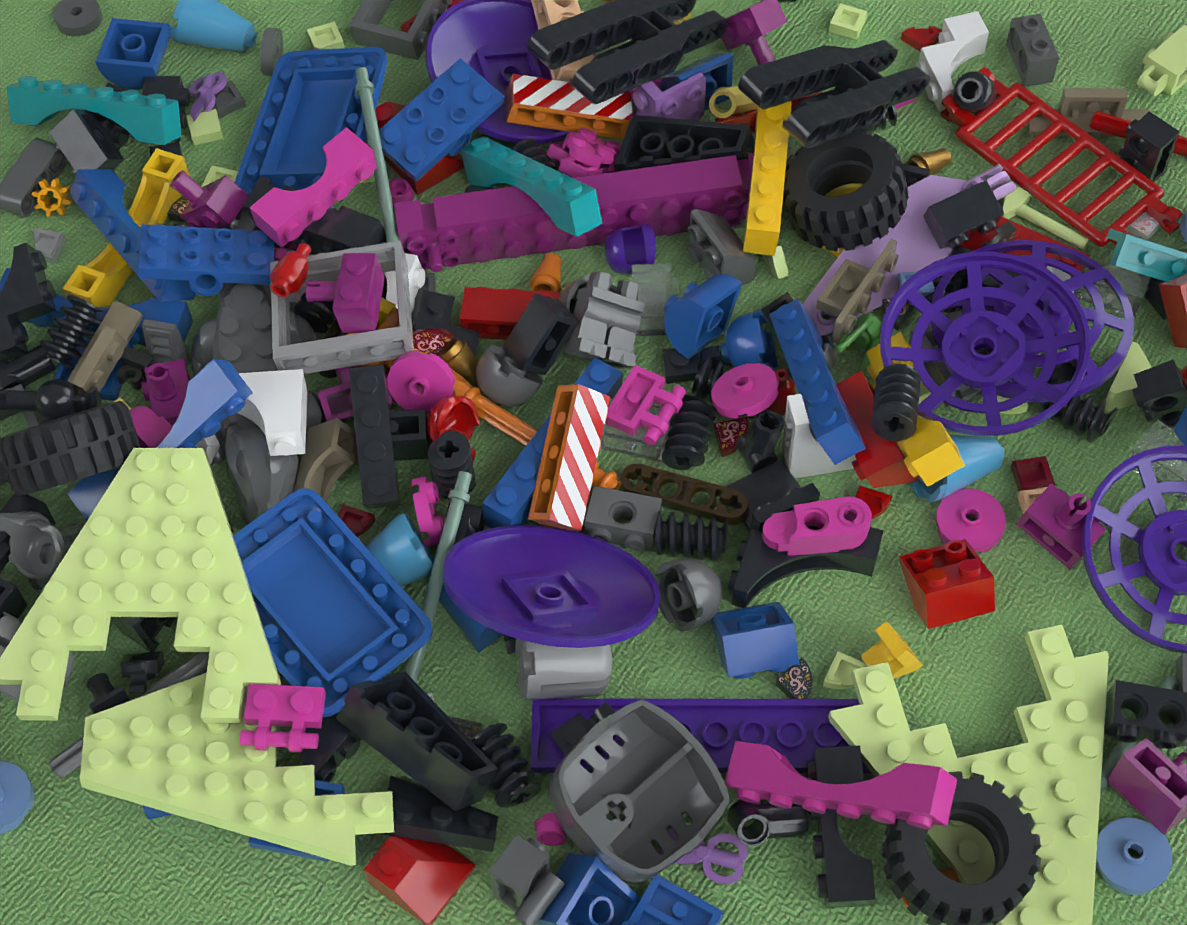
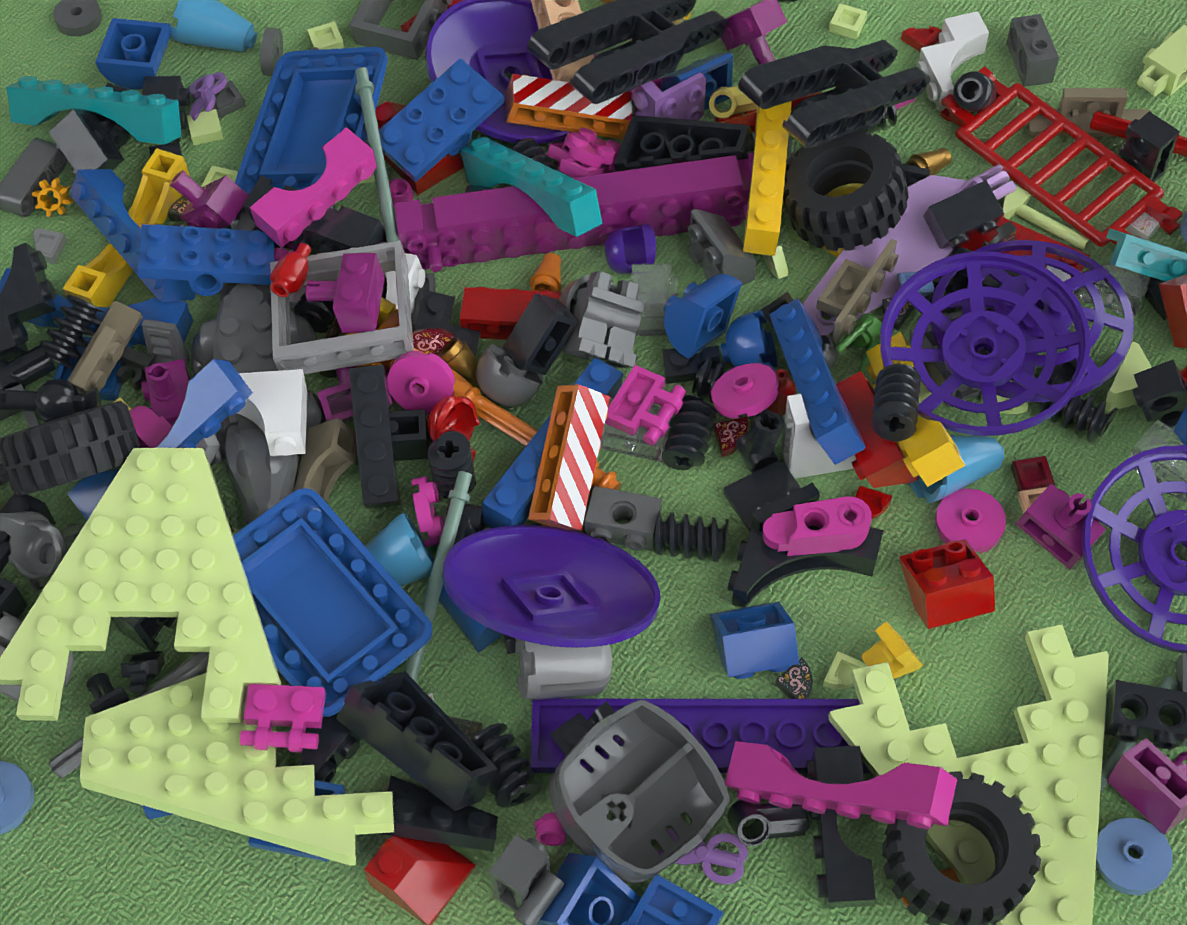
(356, 520): dark red tile -> none
(686, 489): dark brown beam -> none
(688, 593): dark grey cylinder -> none

